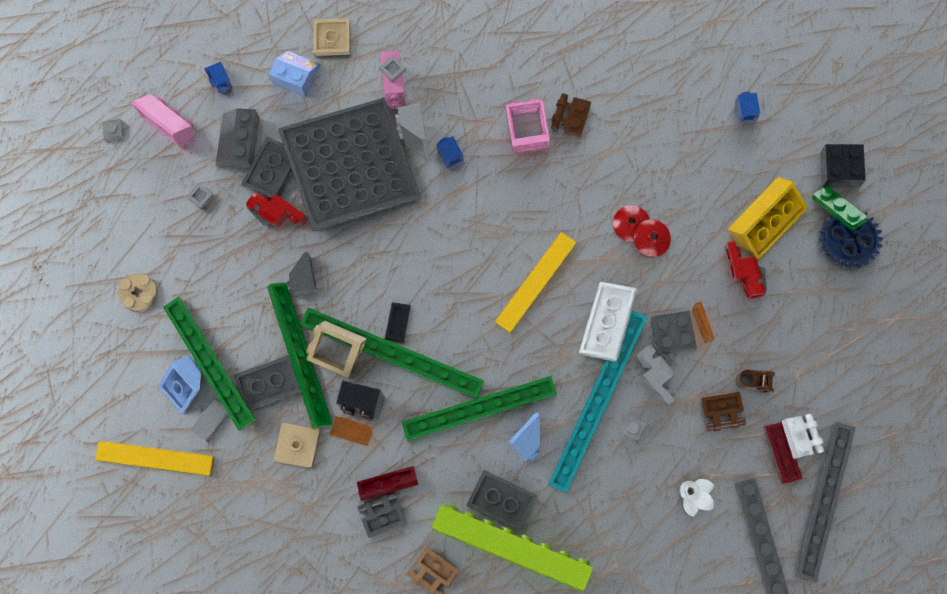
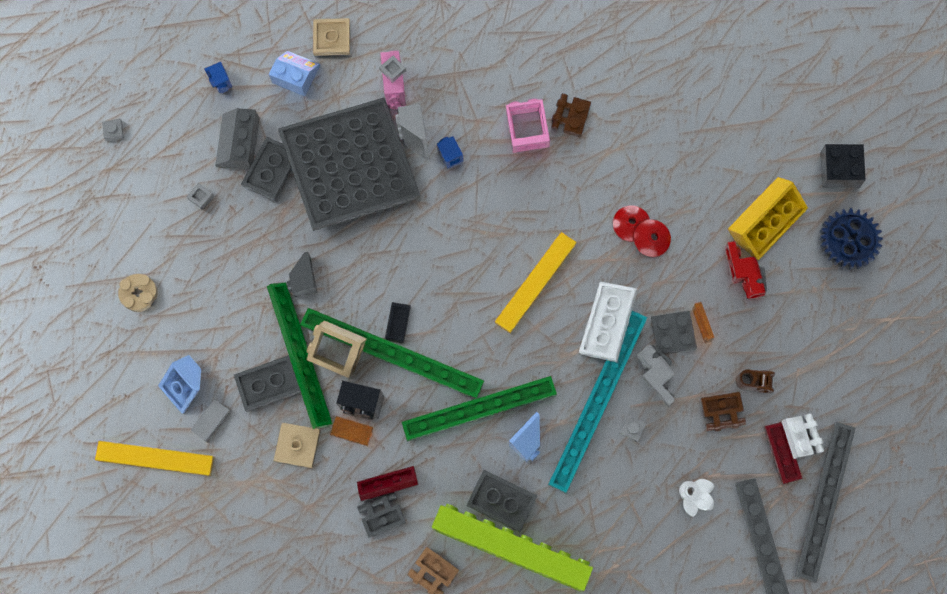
(164, 119): bright pink slope -> none
(209, 364): green plate -> none
(274, 210): red plate -> none
(747, 107): blue brick -> none
(839, 208): green plate -> none

